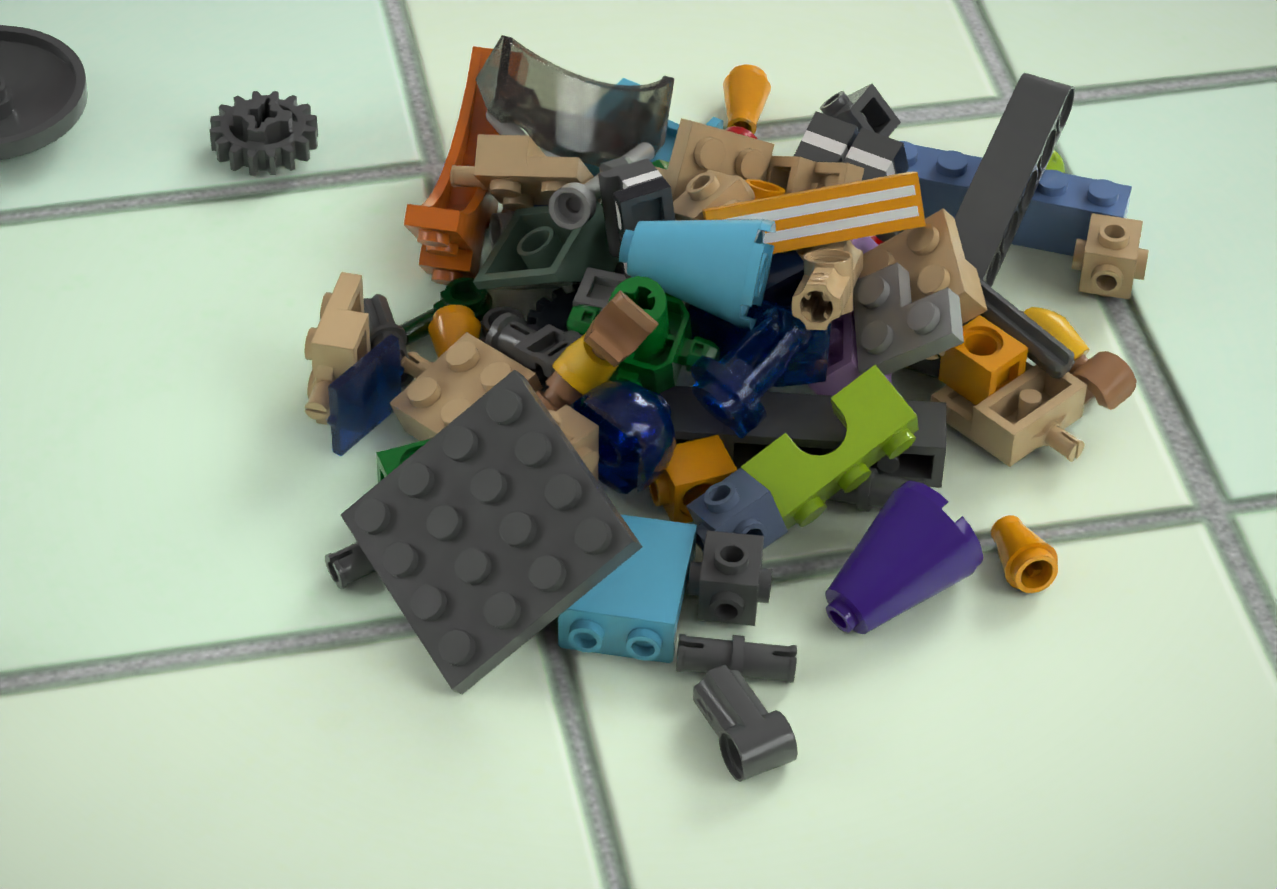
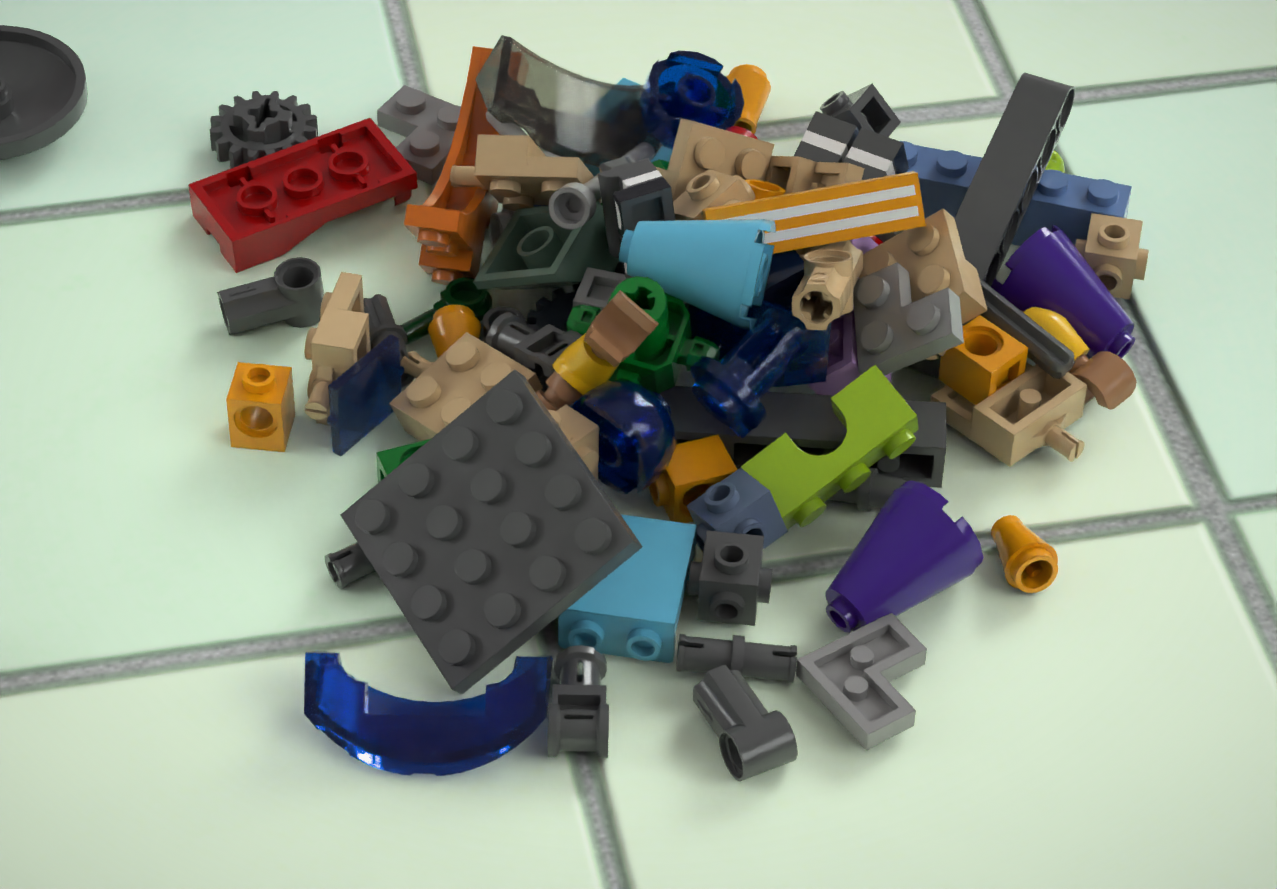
(261, 407): none -> light orange brick
(288, 296): none -> dark grey piece
(289, 194): none -> red piece
(425, 735): none -> clear blue windscreen
(428, 129): none -> light grey plate
(578, 707): none -> dark grey connector
(691, 89): none -> clear blue cylinder
(855, 679): none -> light grey plate
(1056, 277): none -> dark purple cone

